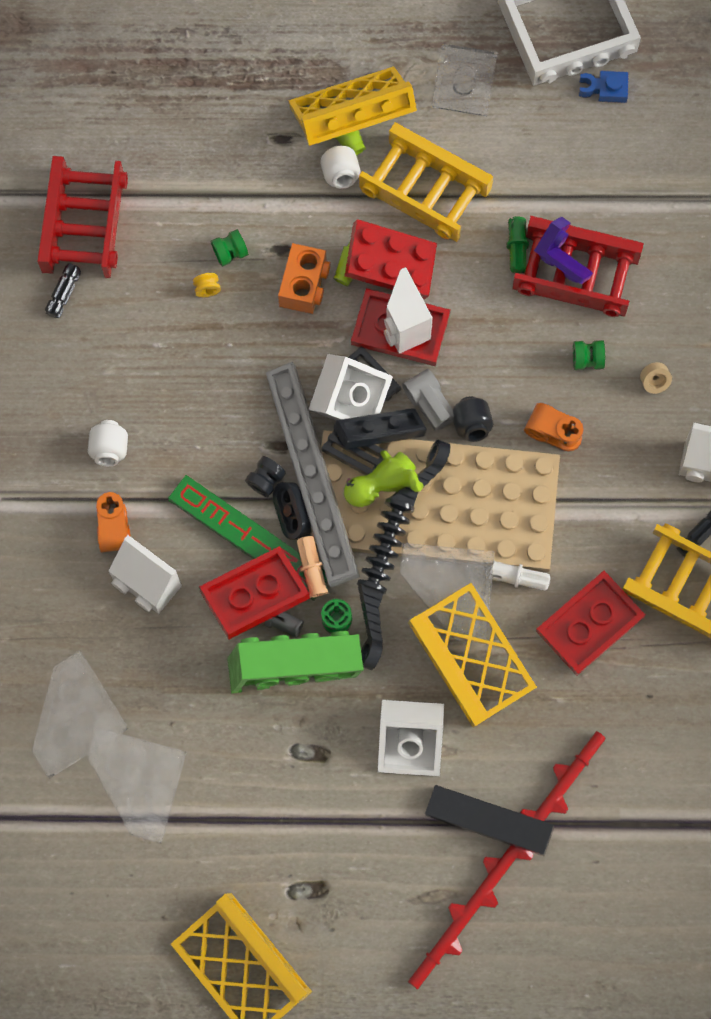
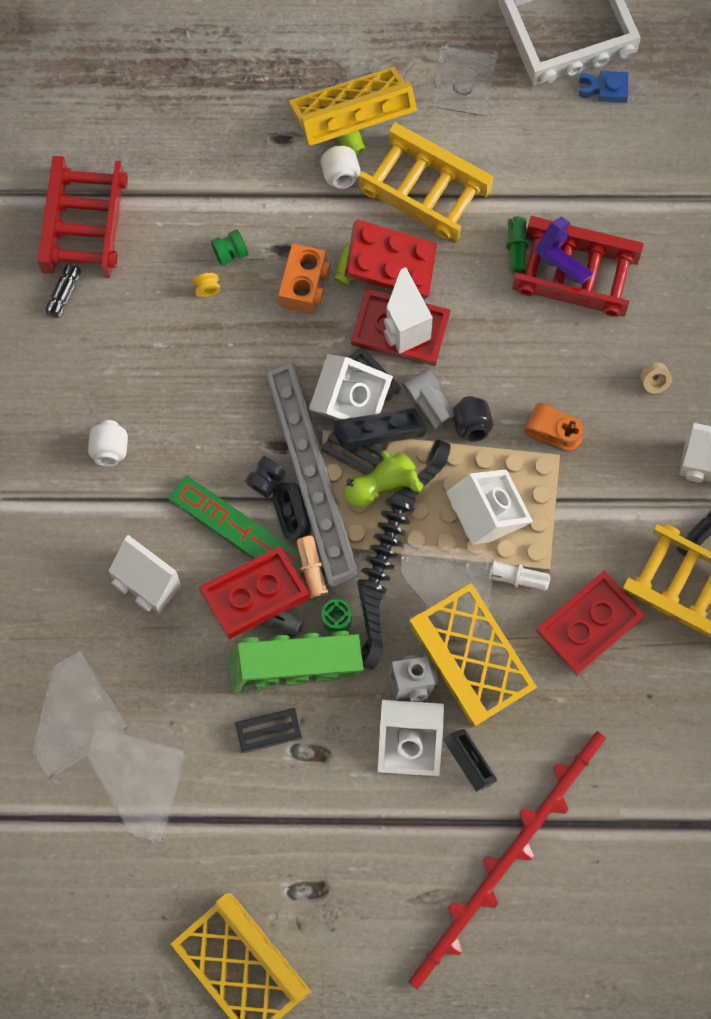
(112, 527): orange piece -> none
(240, 725): none -> black tile
(412, 678): none -> light grey brick
(470, 759): none -> black tile
(488, 506): none -> white slope
(489, 820): black tile -> none
(583, 352): green wheel -> none

